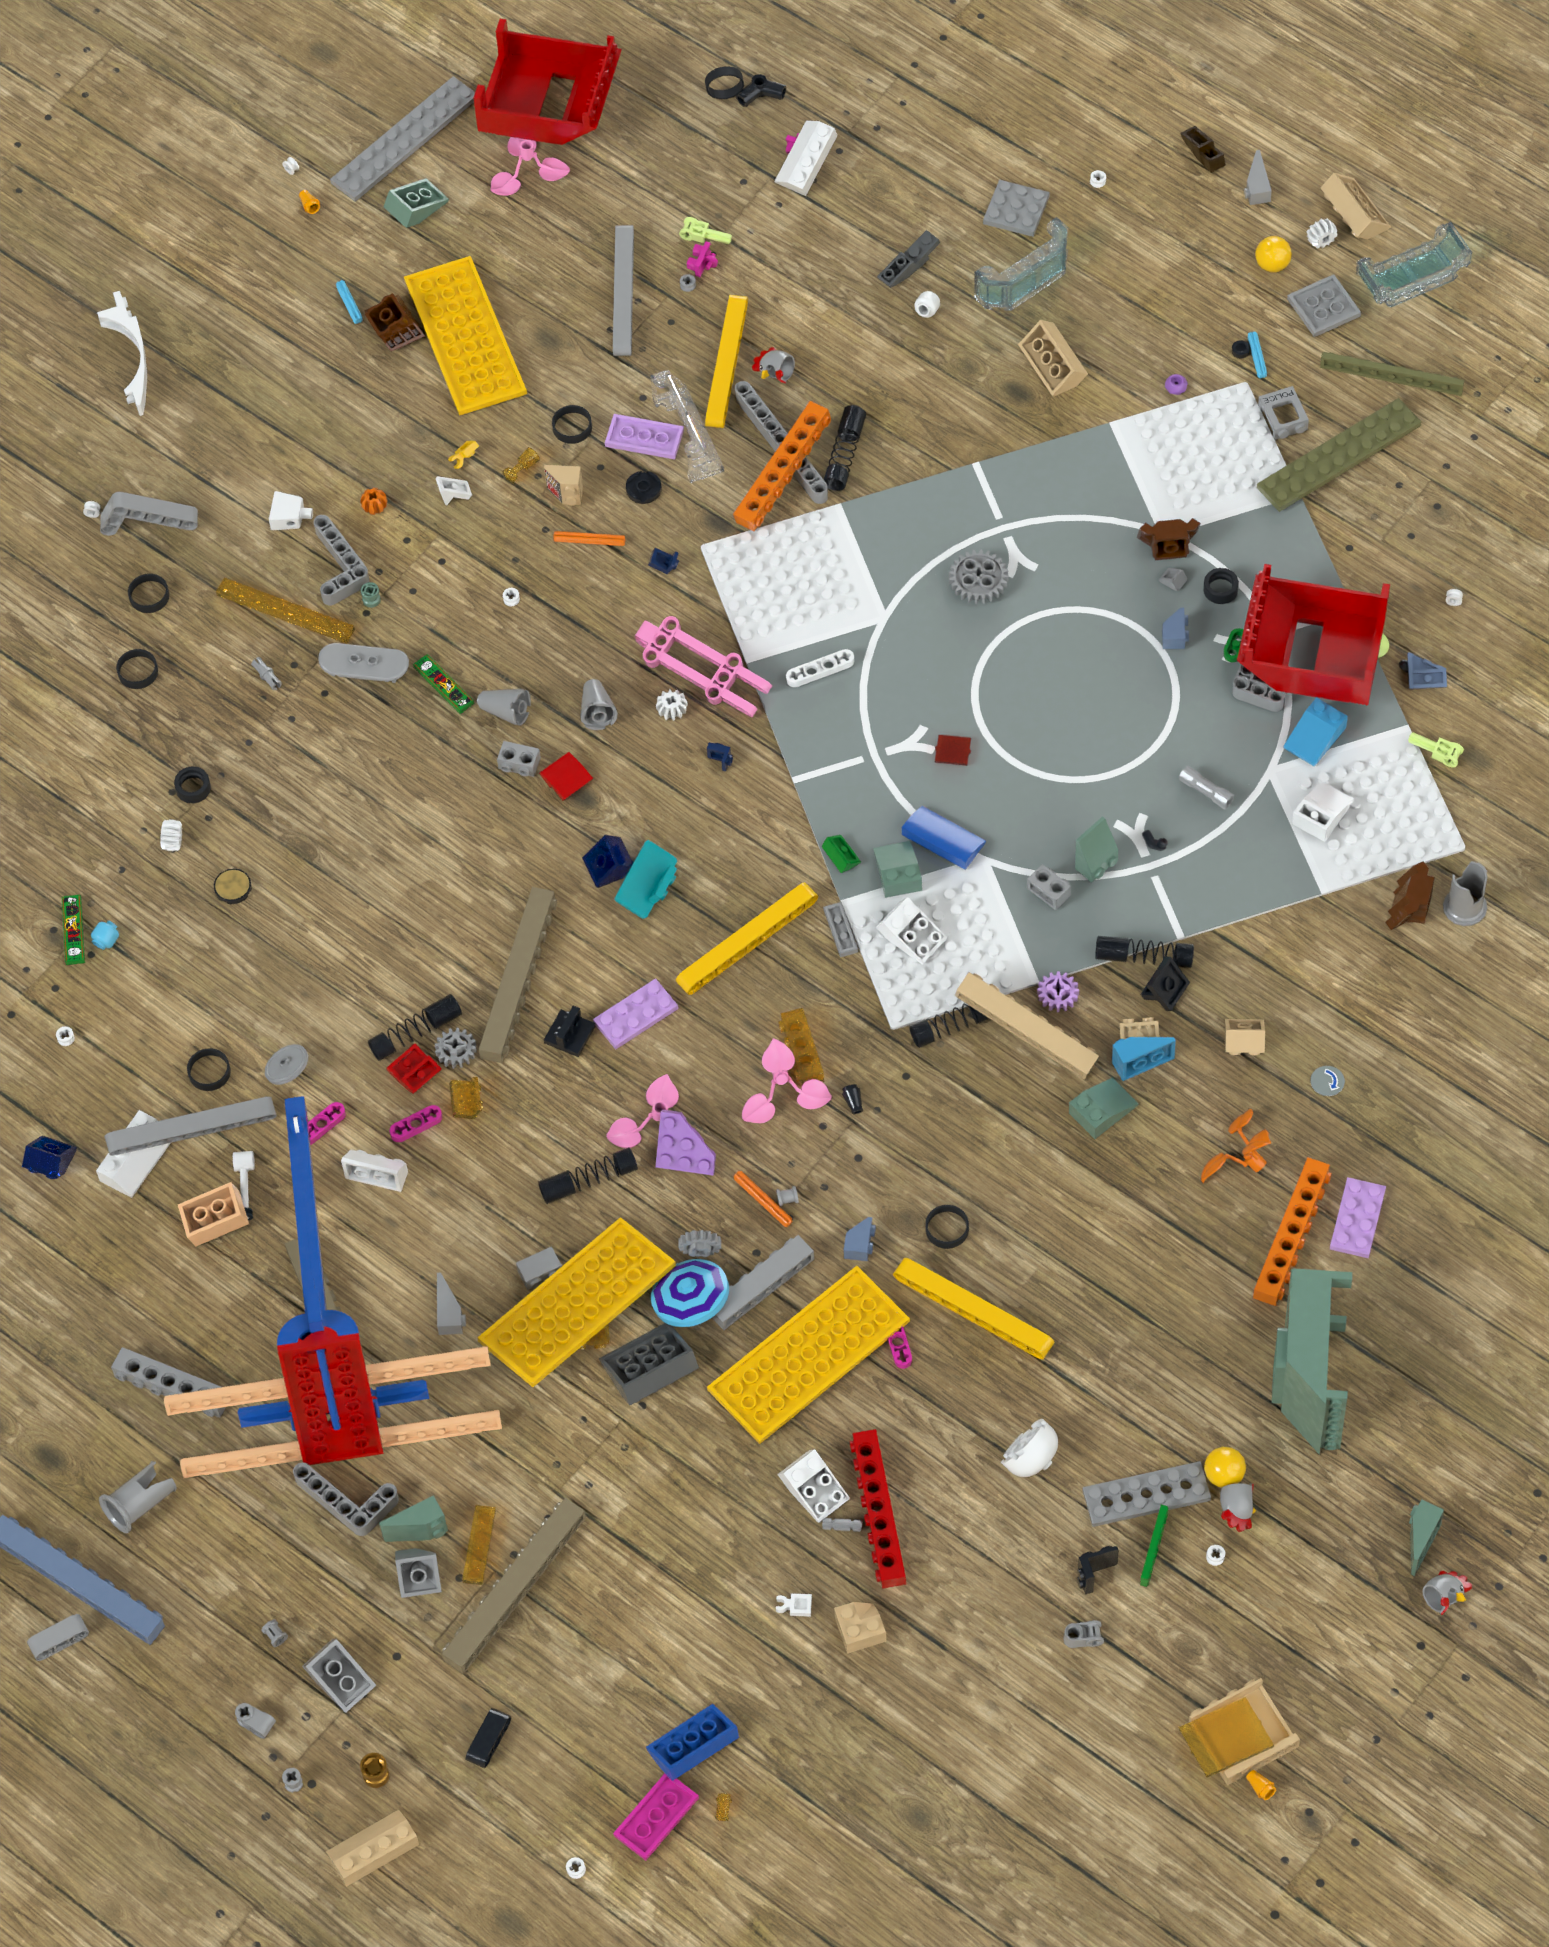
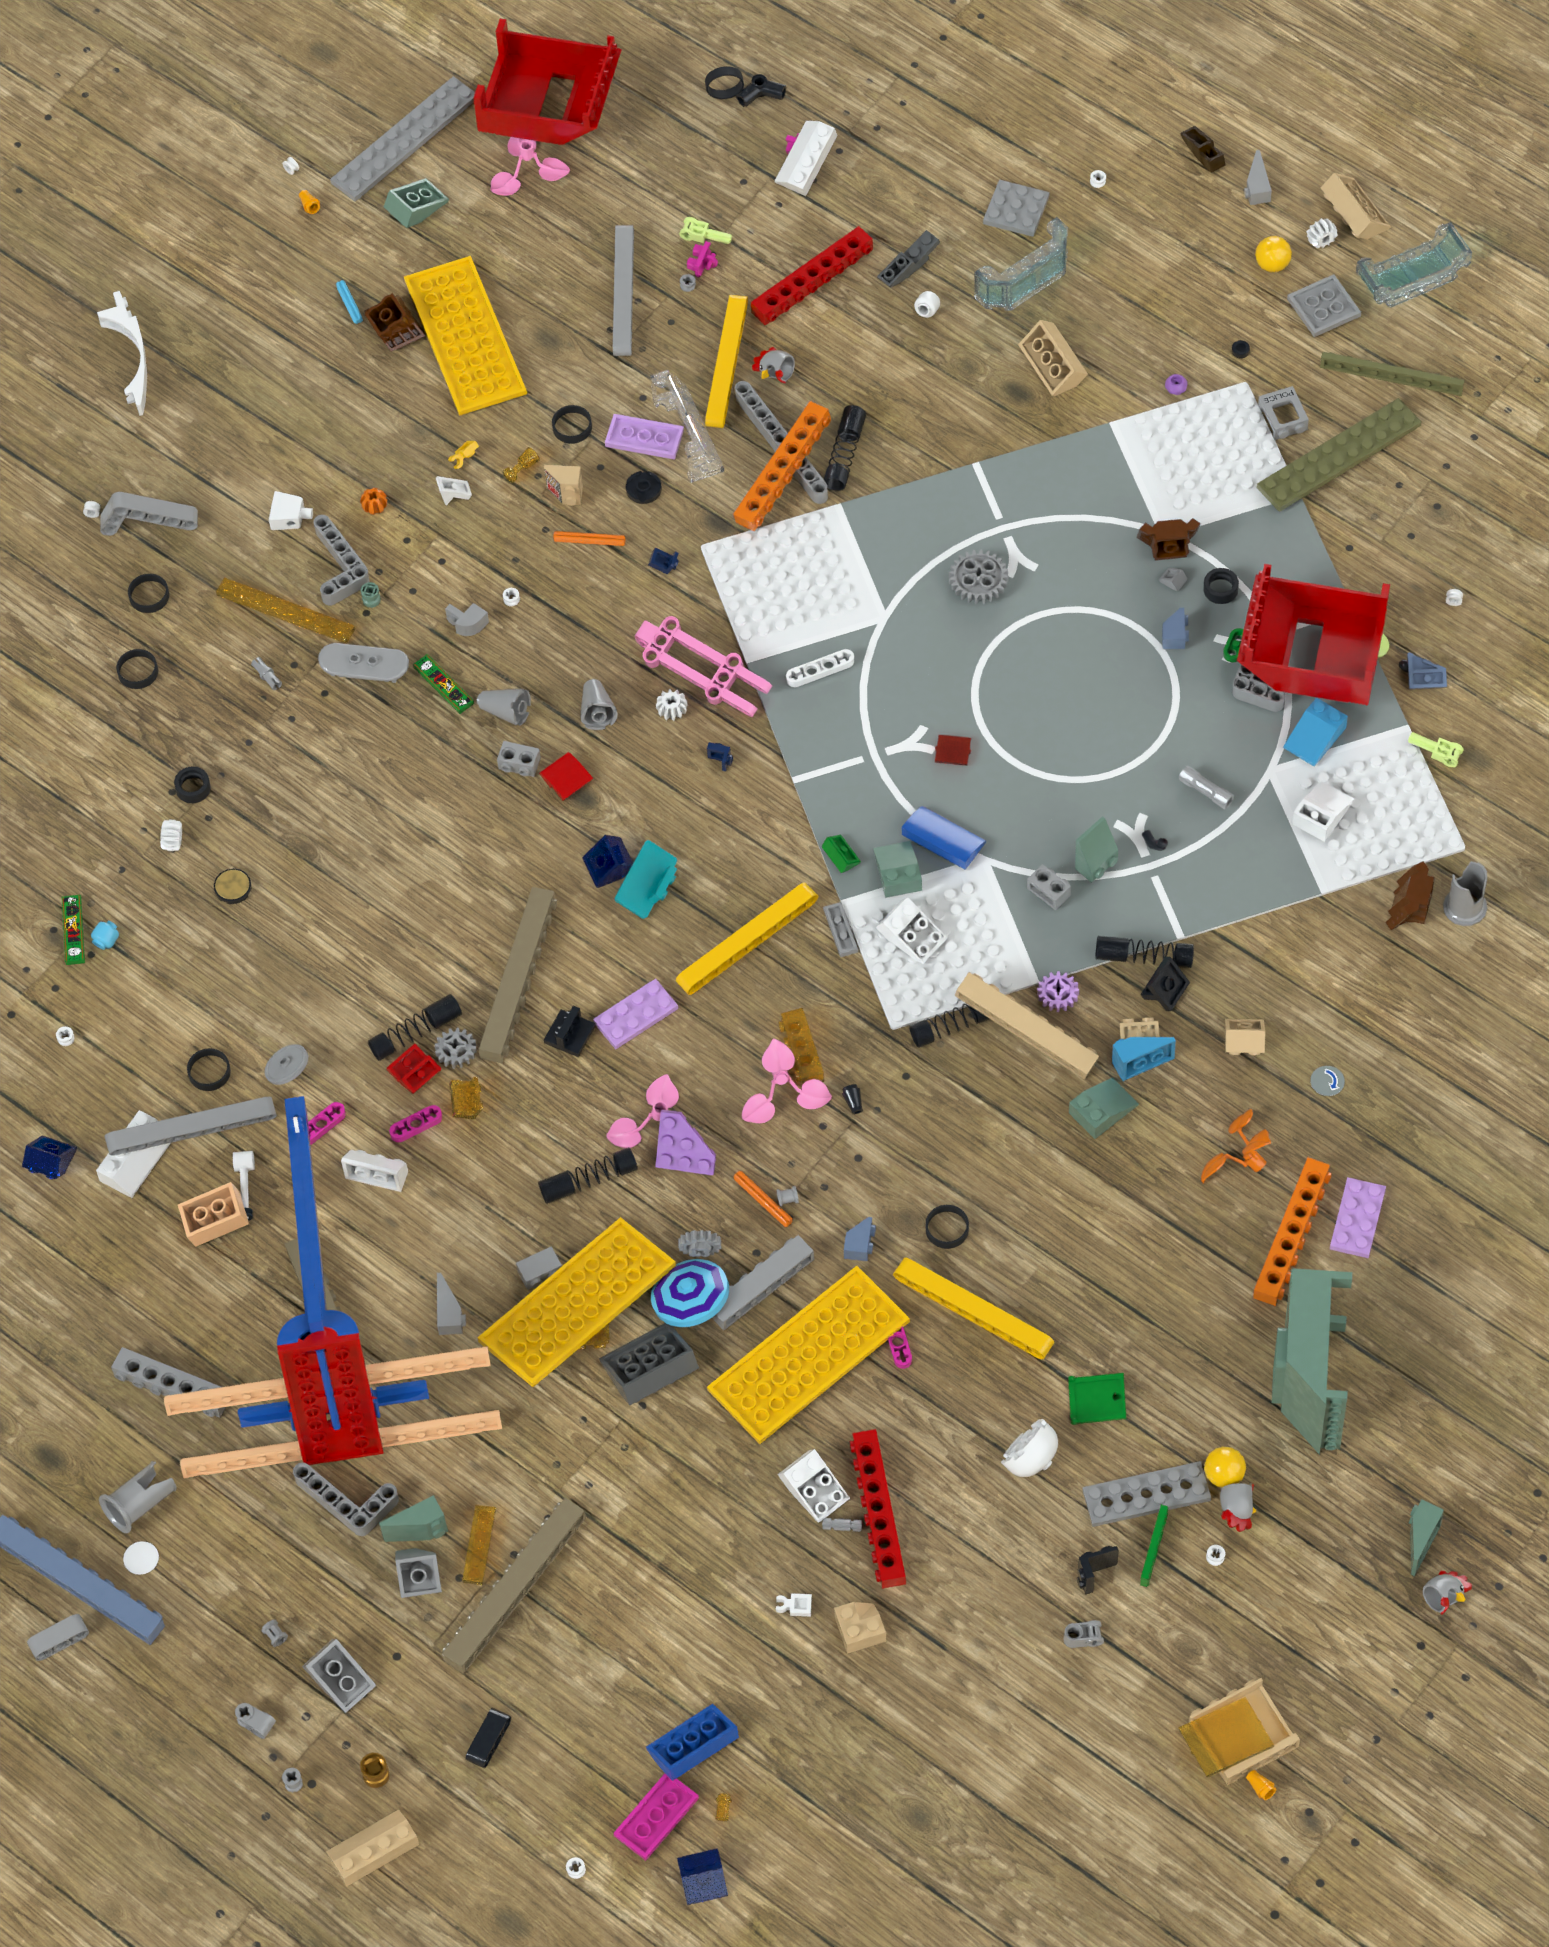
(141, 1558): none -> white sticker
(469, 622): none -> light grey brick
(702, 1876): none -> clear blue slope
(812, 275): none -> red brick
(1093, 1398): none -> green container
(1257, 355): medium azure axle -> none

